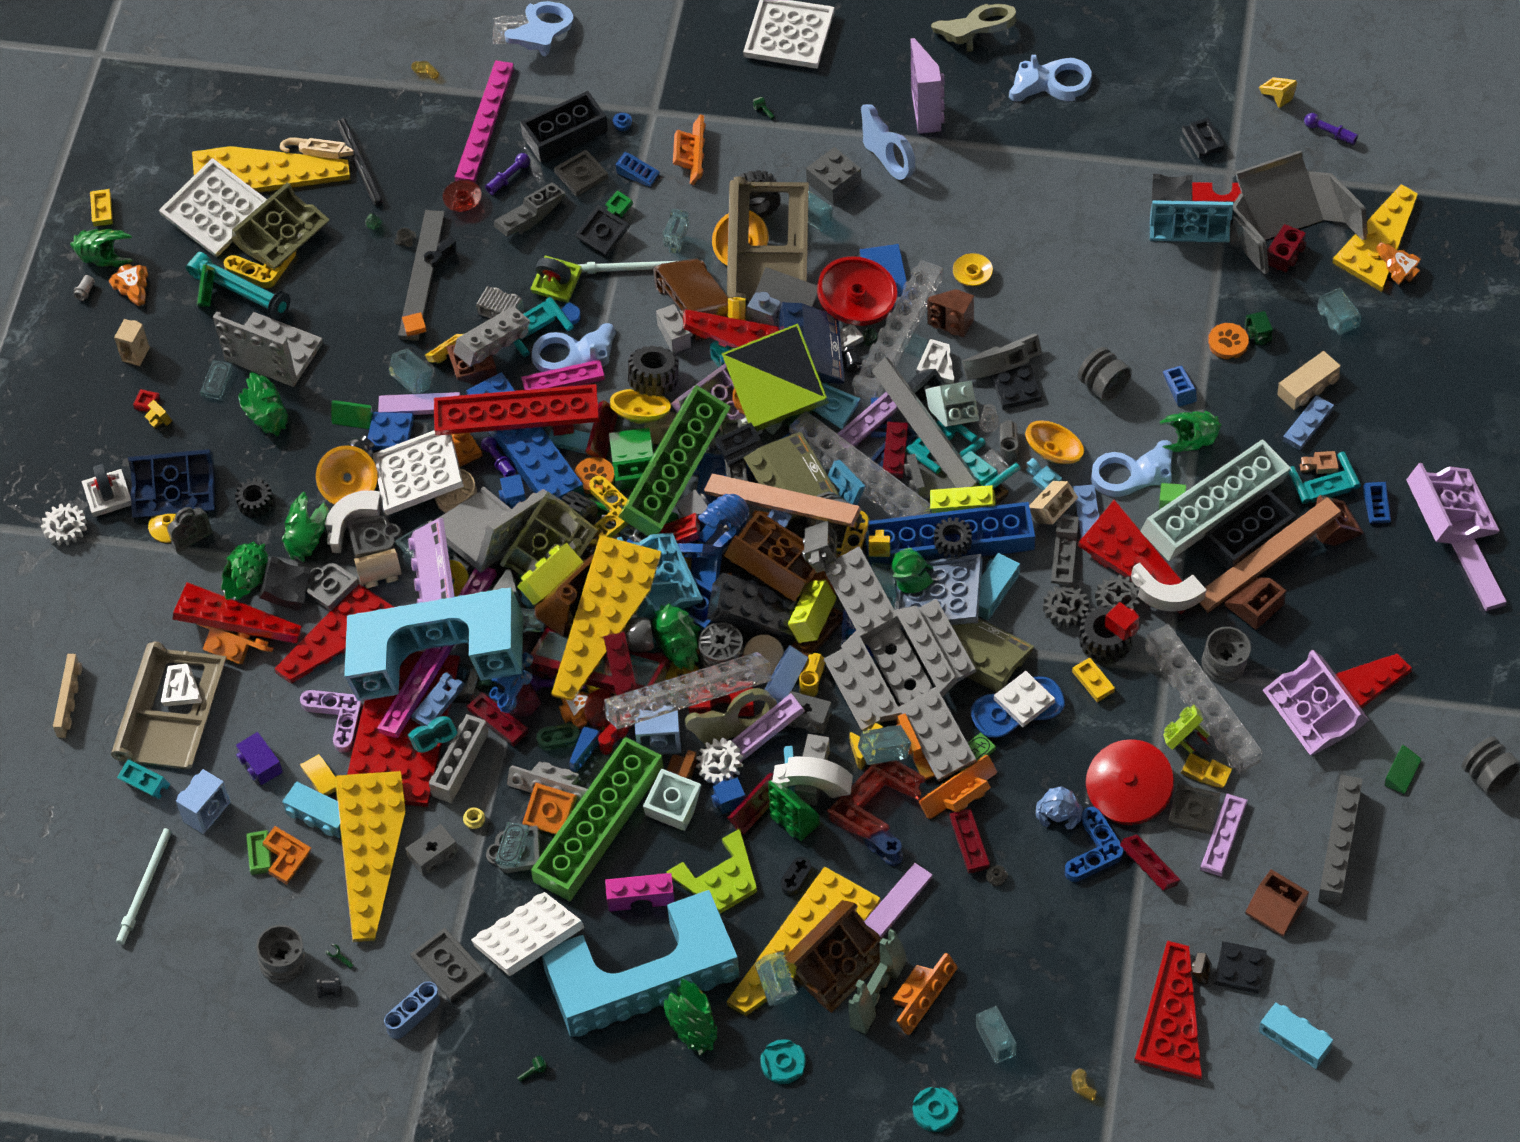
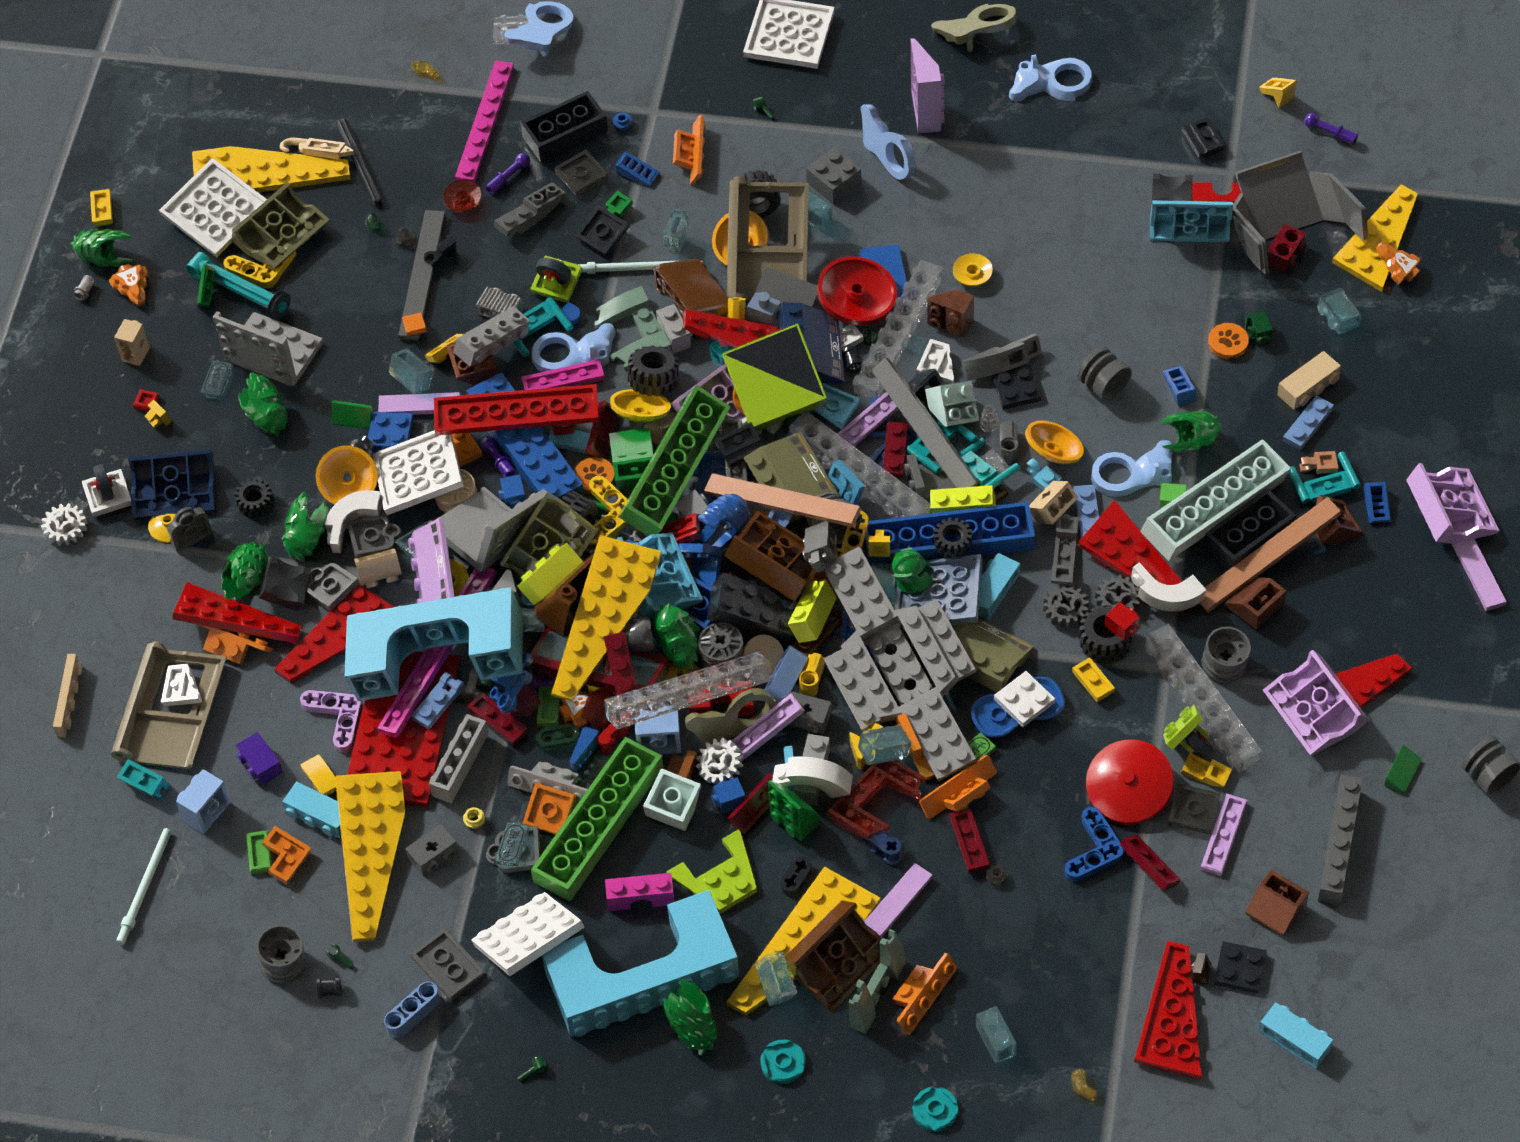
(438, 731): teal brick -> none
(549, 708): none -> bright green tile
(633, 304): none -> sand green wedge
(1059, 805): medium blue helmet -> none

